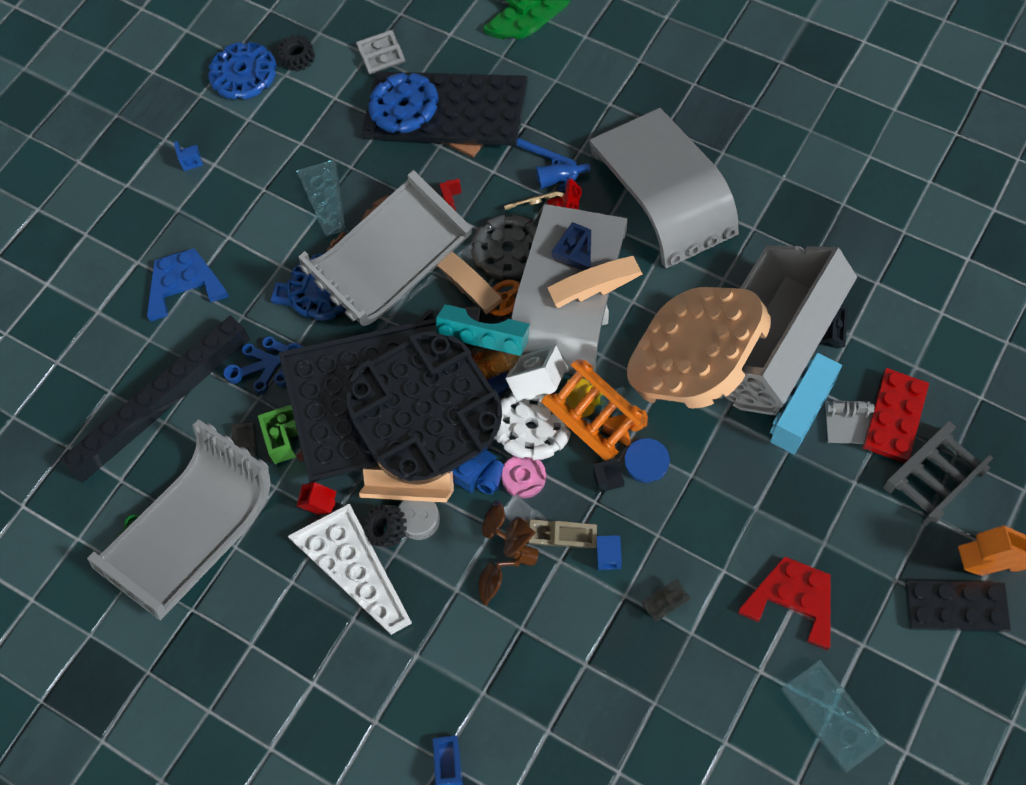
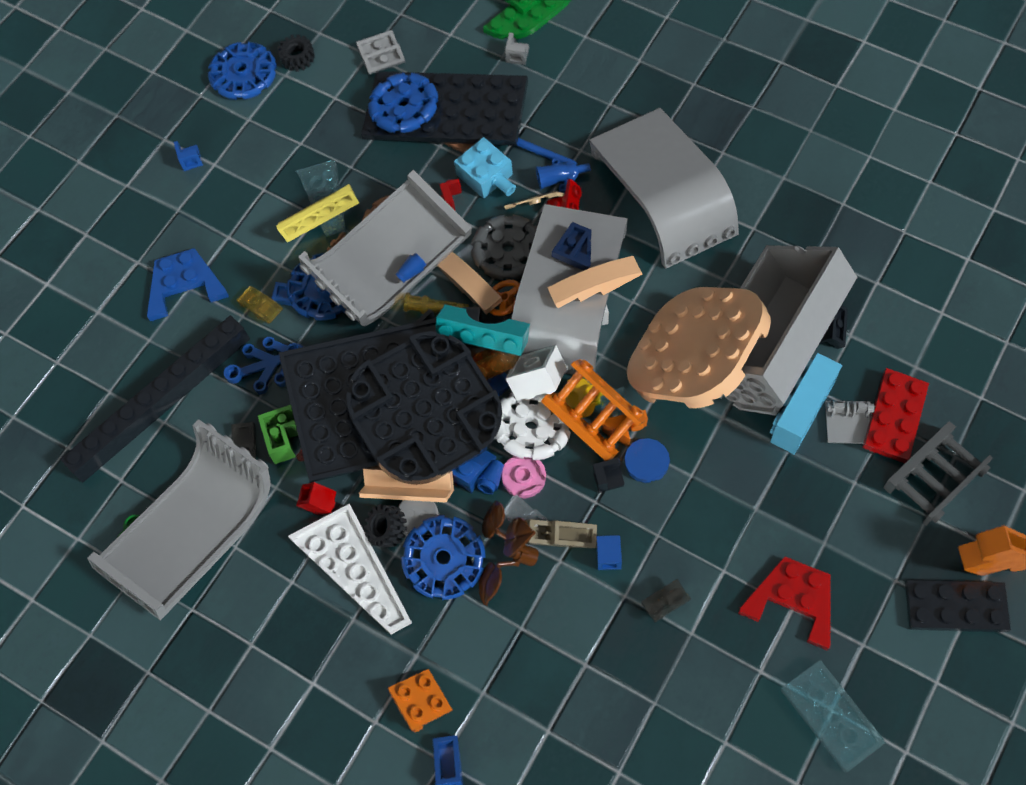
(259, 304): none -> clear yellow slope
(317, 213): none -> light yellow fence
(411, 267): none -> blue cone
(419, 700): none -> orange hinge
(425, 303): none -> clear yellow pin
(429, 562): none -> blue plate
(485, 169): none -> medium azure brick
(516, 52): none -> light grey panel

